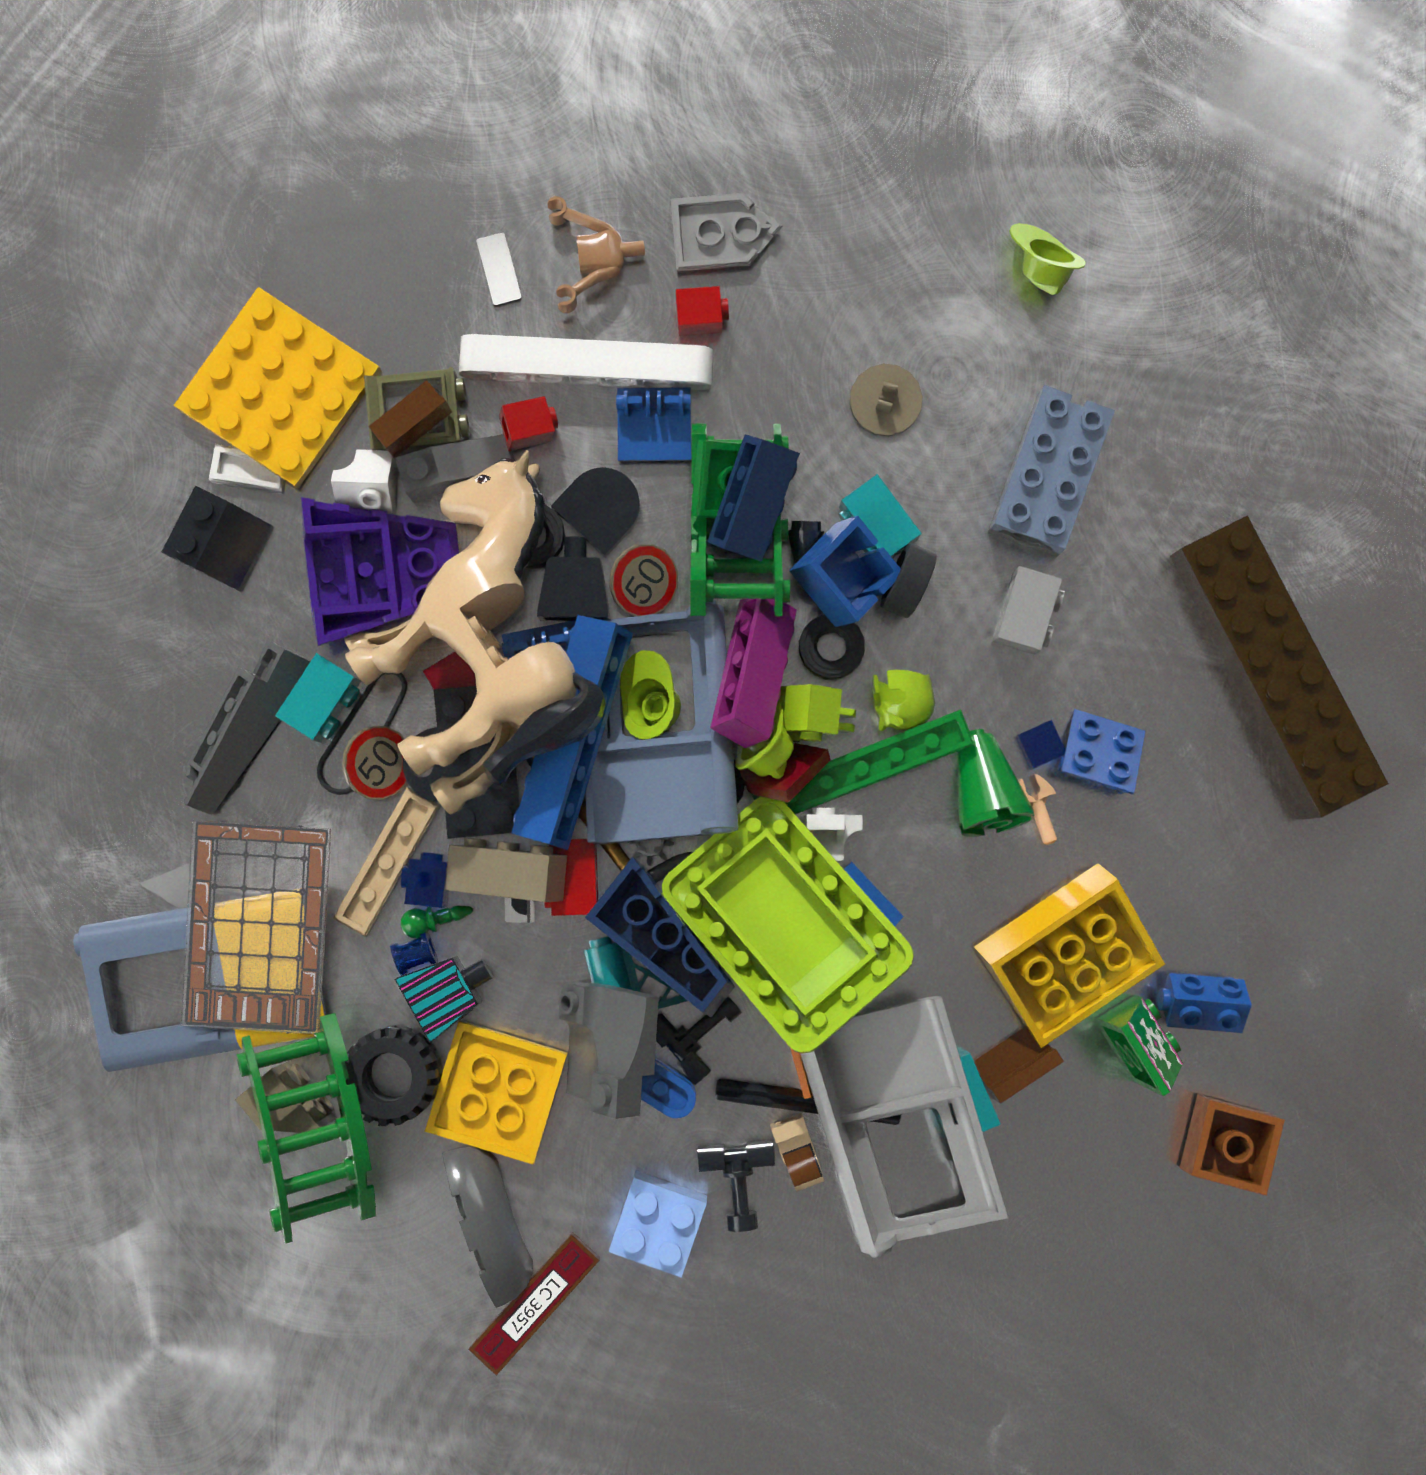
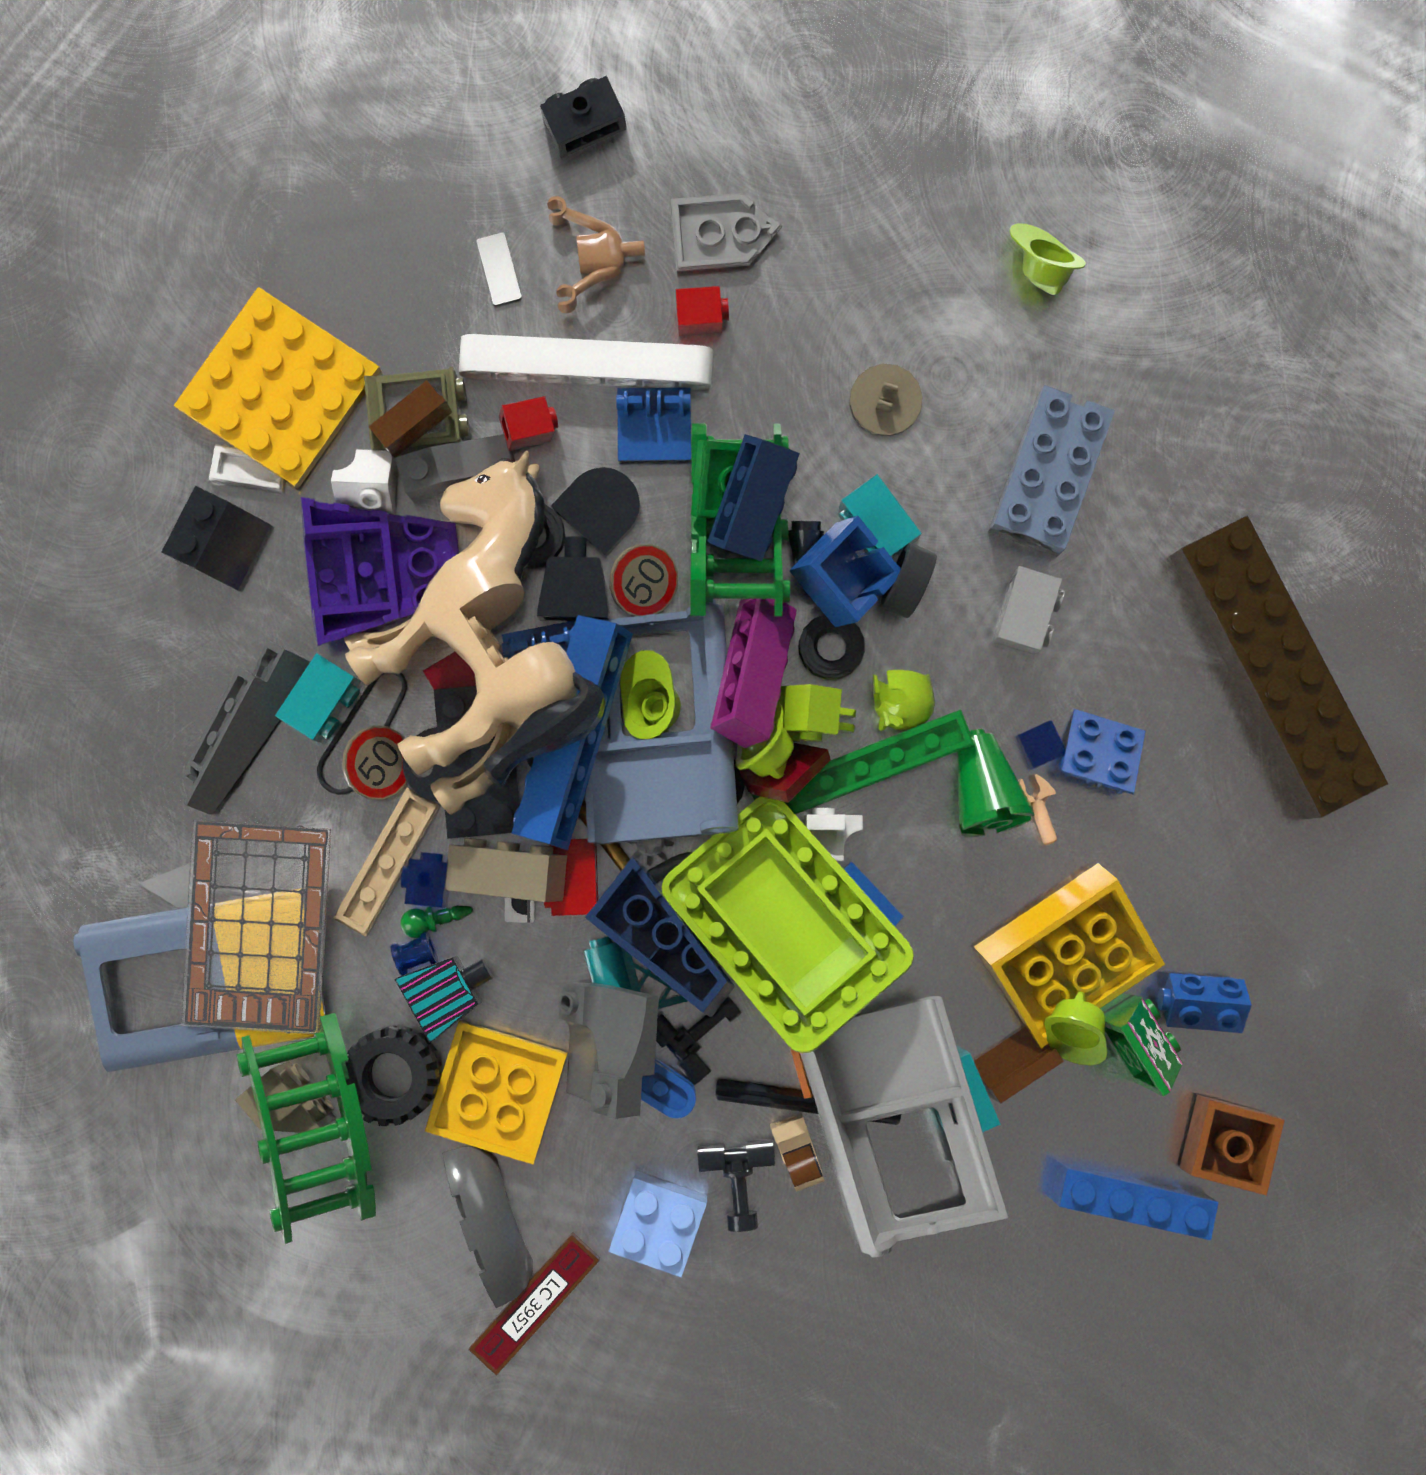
(583, 116): none -> black brick
(1077, 1031): none -> lime piece
(1134, 1200): none -> blue brick

